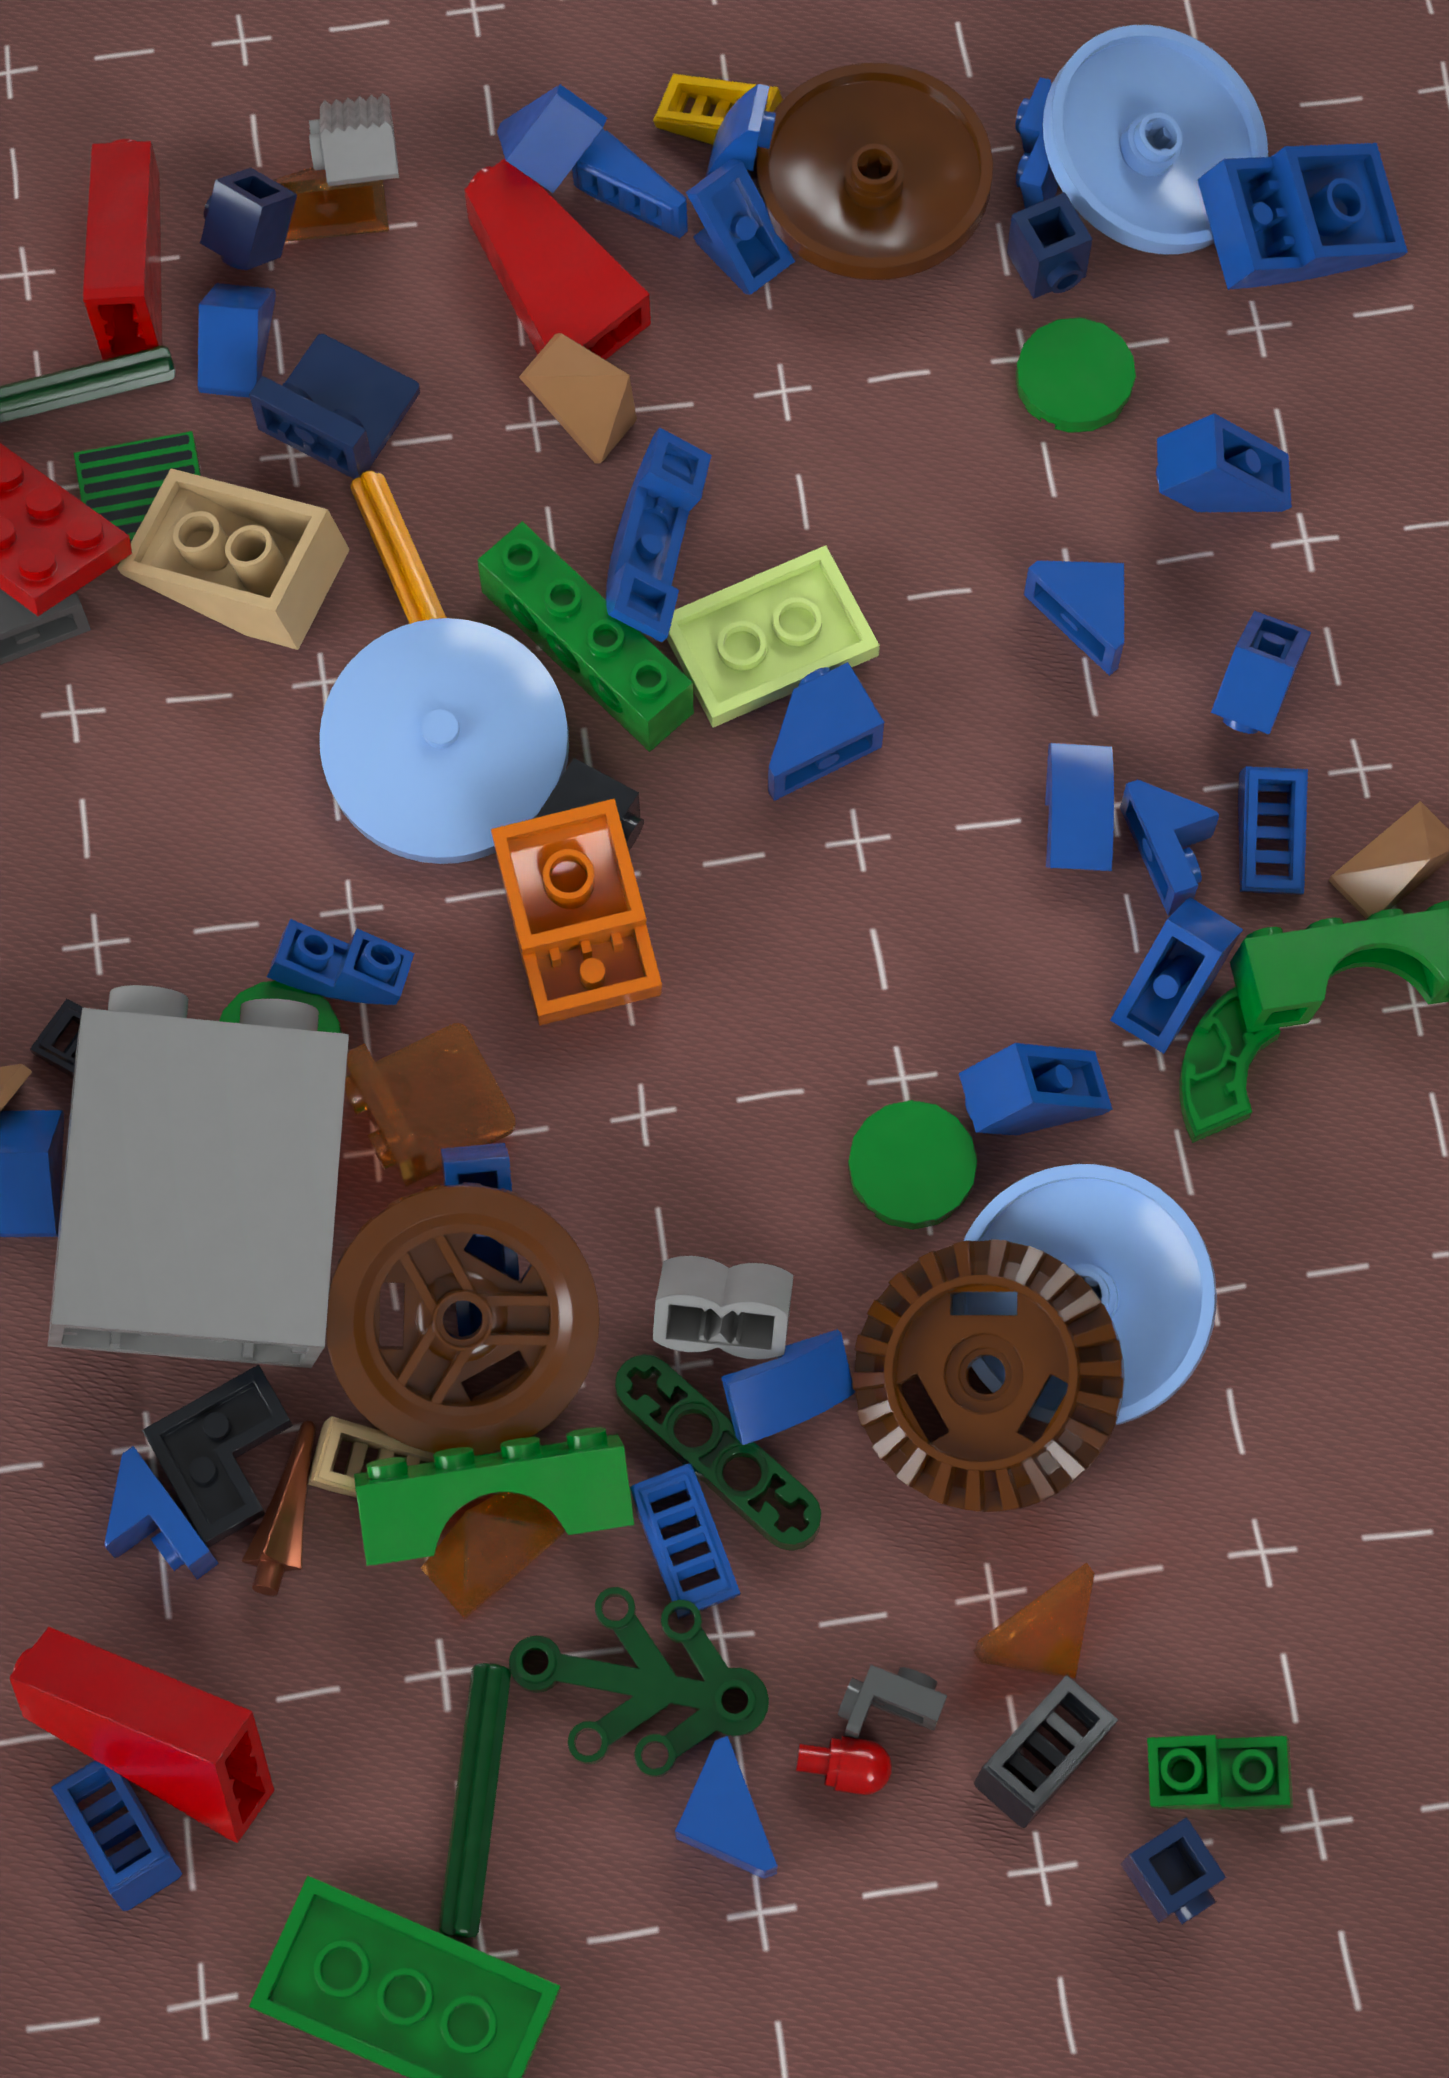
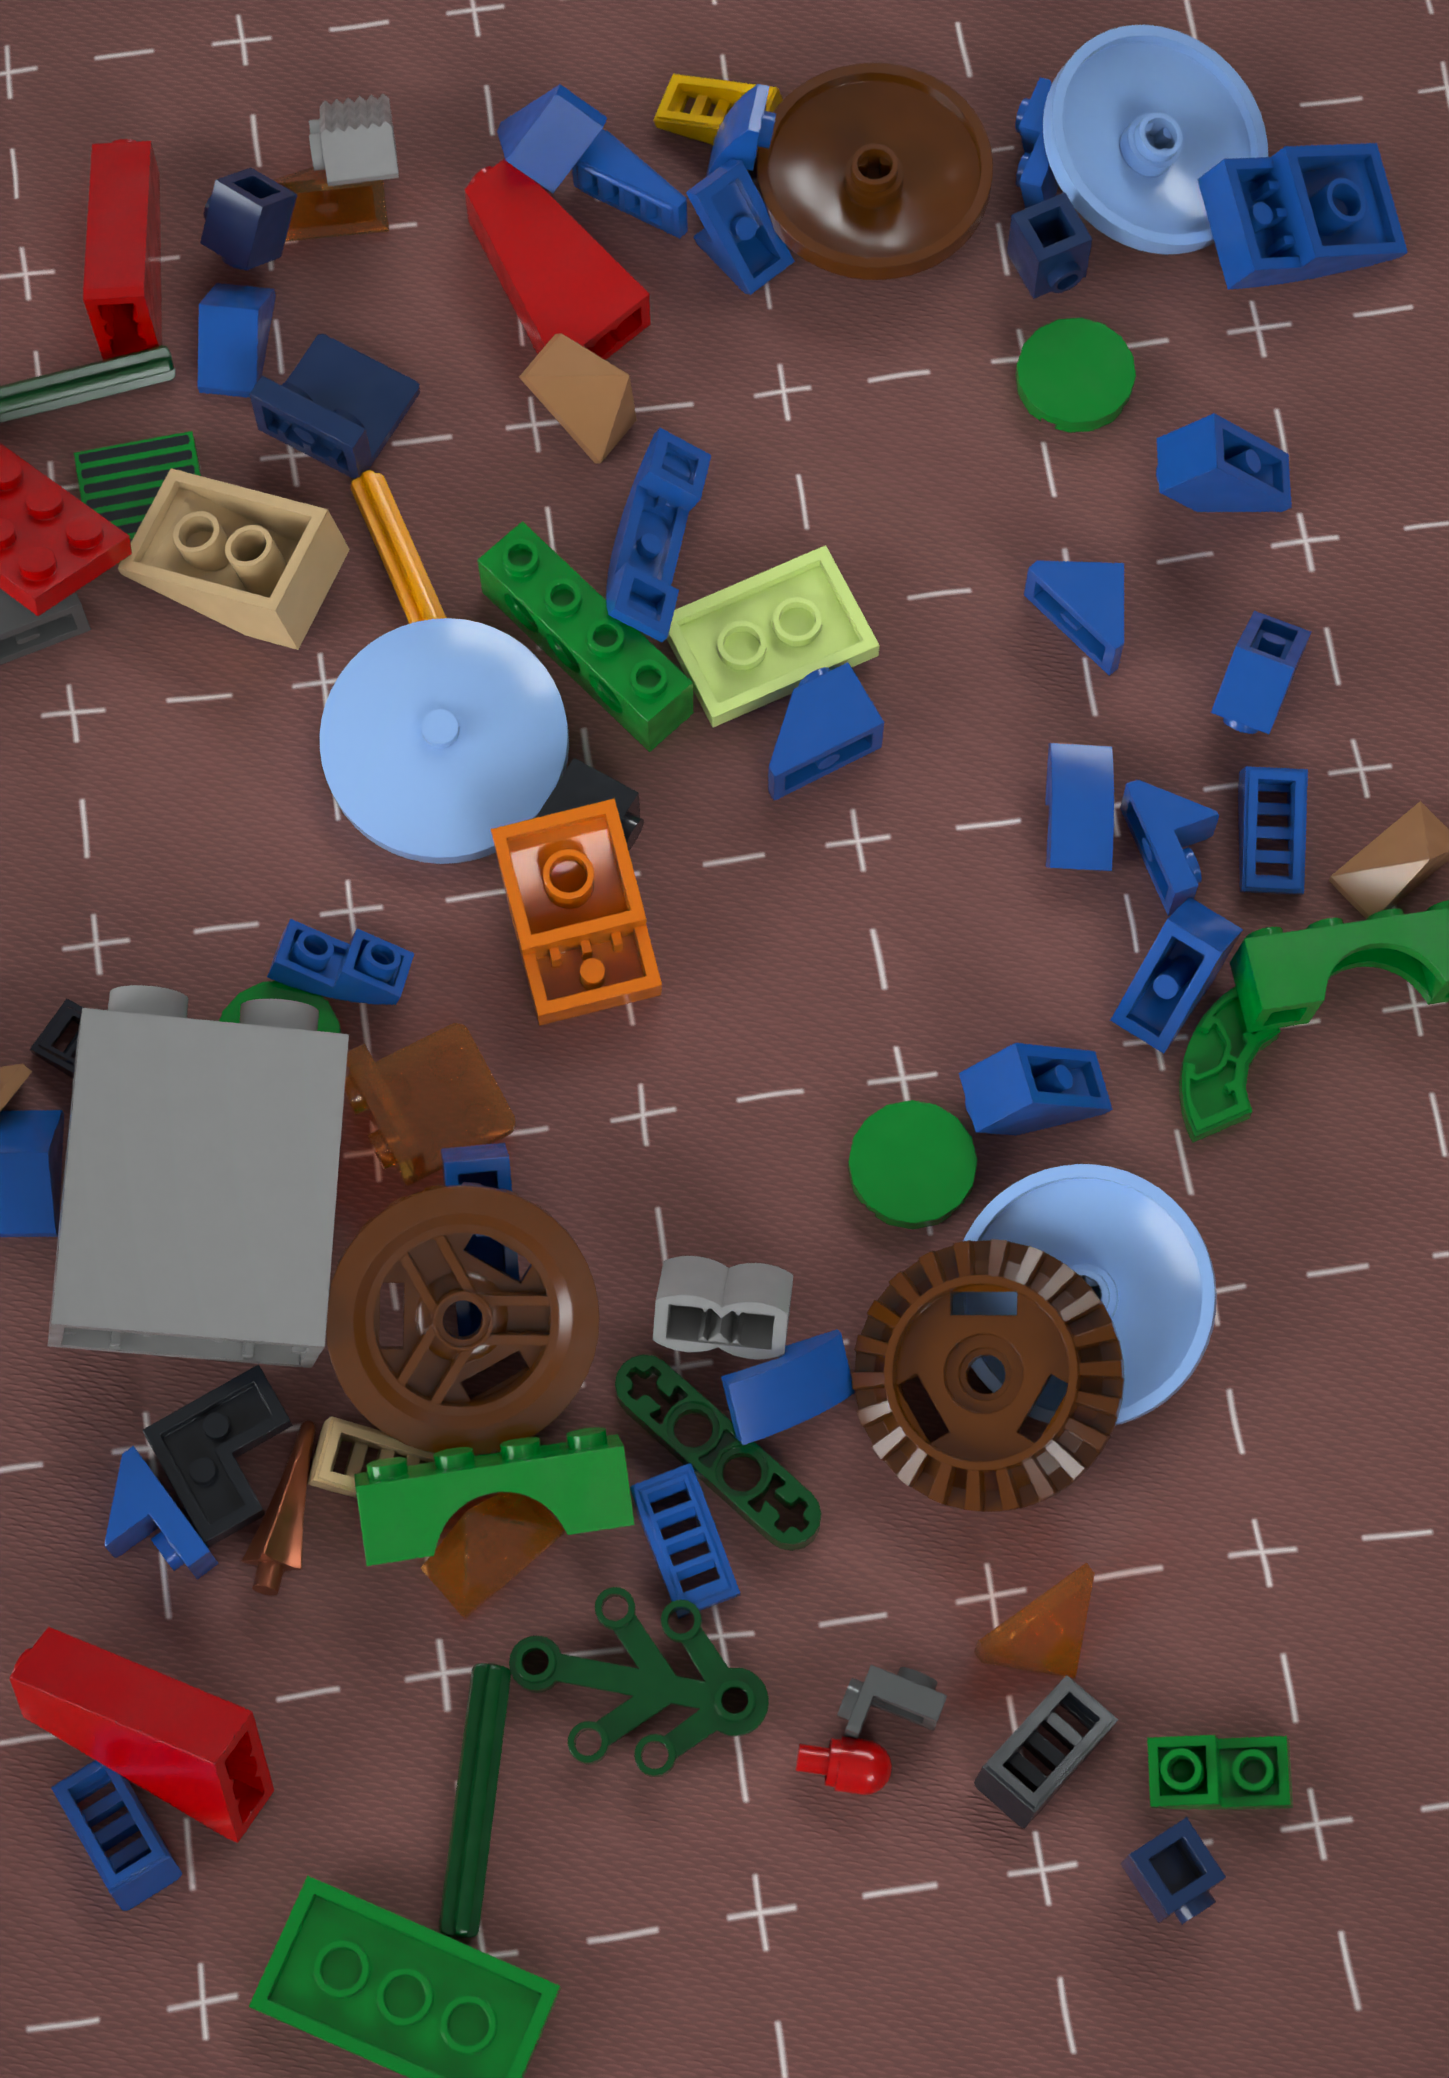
(723, 1816): blue slope -> none

